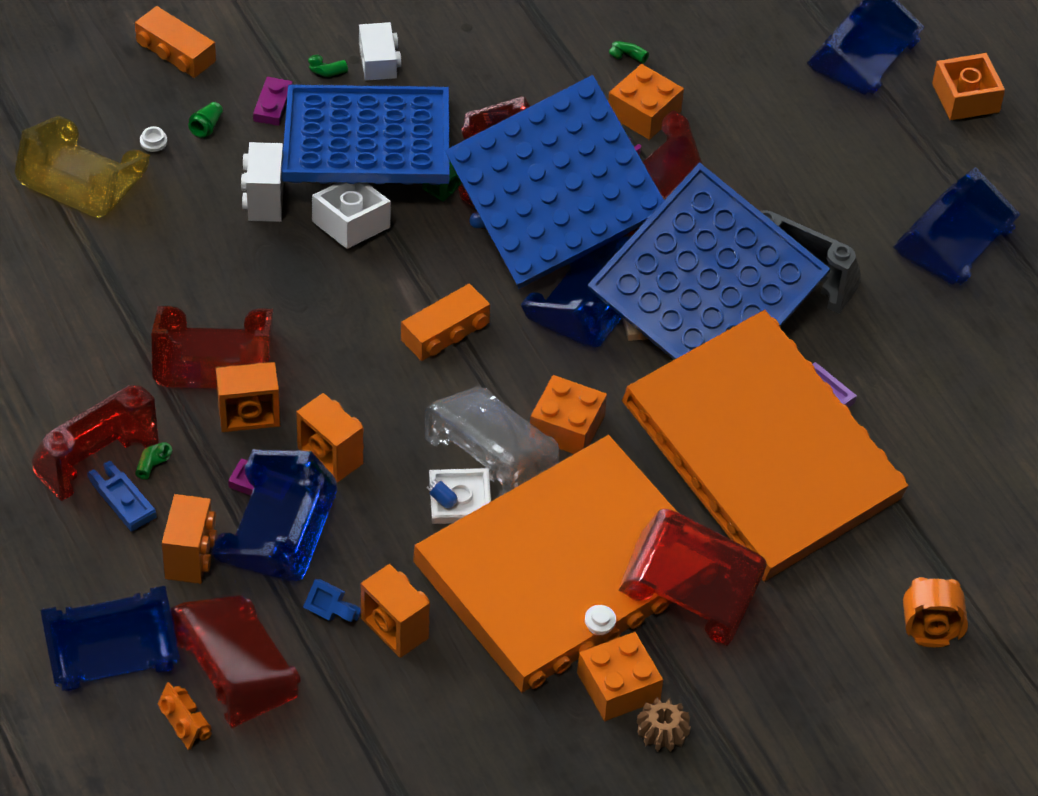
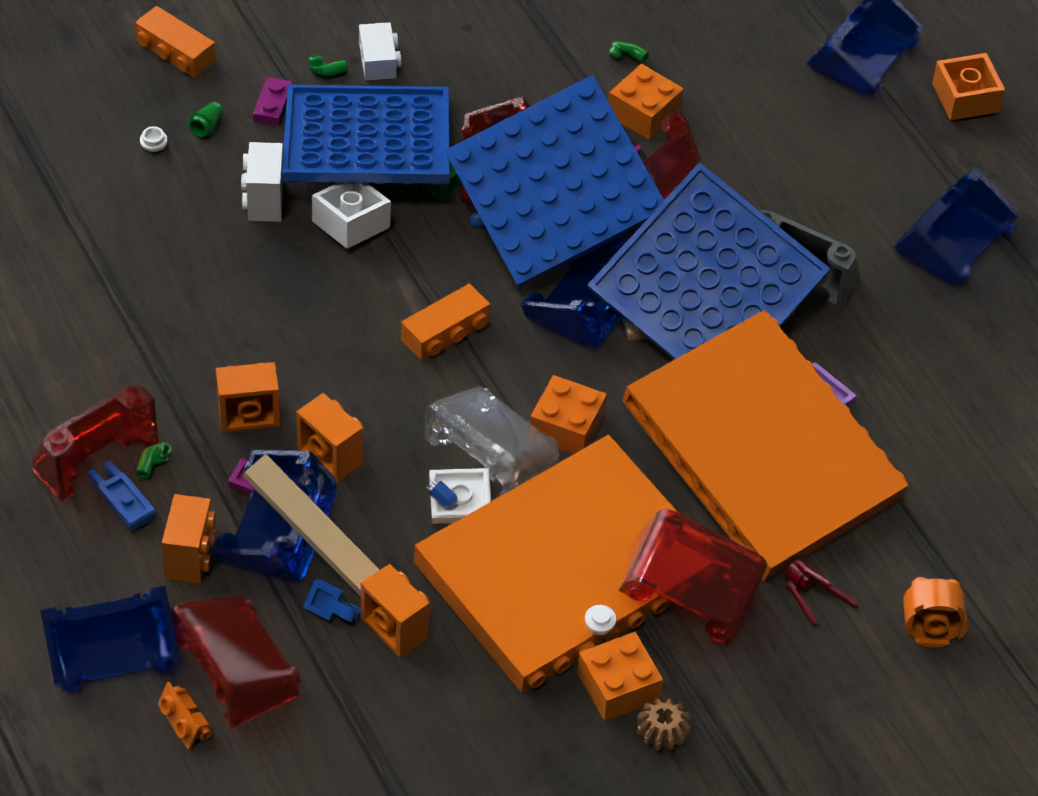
(72, 174): clear yellow windscreen -> none
(192, 354): clear red windscreen -> none
(310, 522): none -> tan tile
(804, 577): none -> dark red plant

